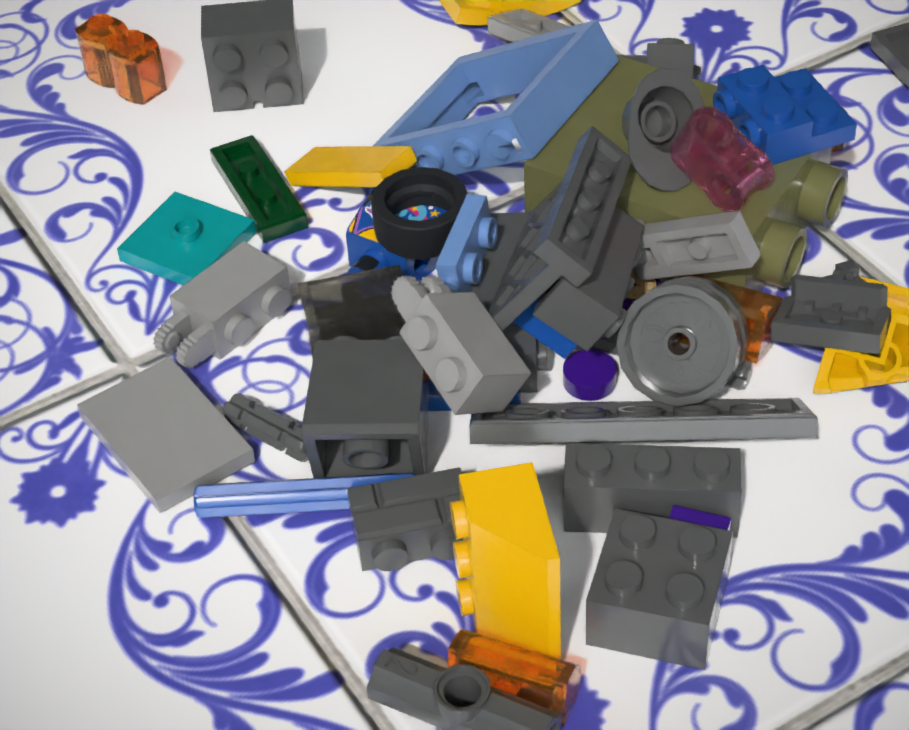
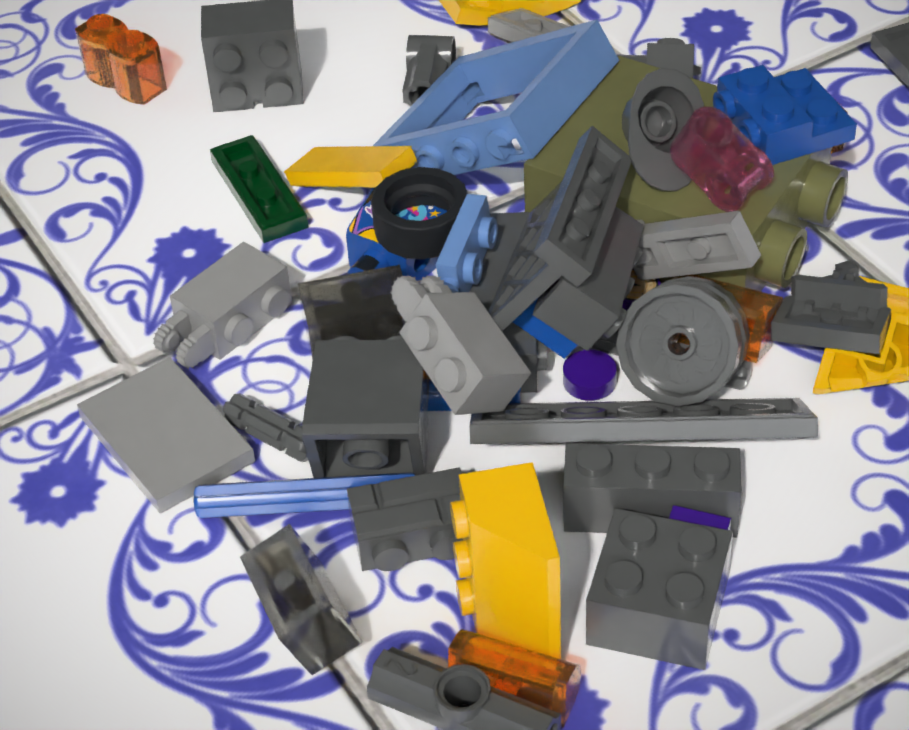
(184, 238): teal plate -> none
(300, 600): none -> clear smoke brick
(425, 62): none -> dark grey piece

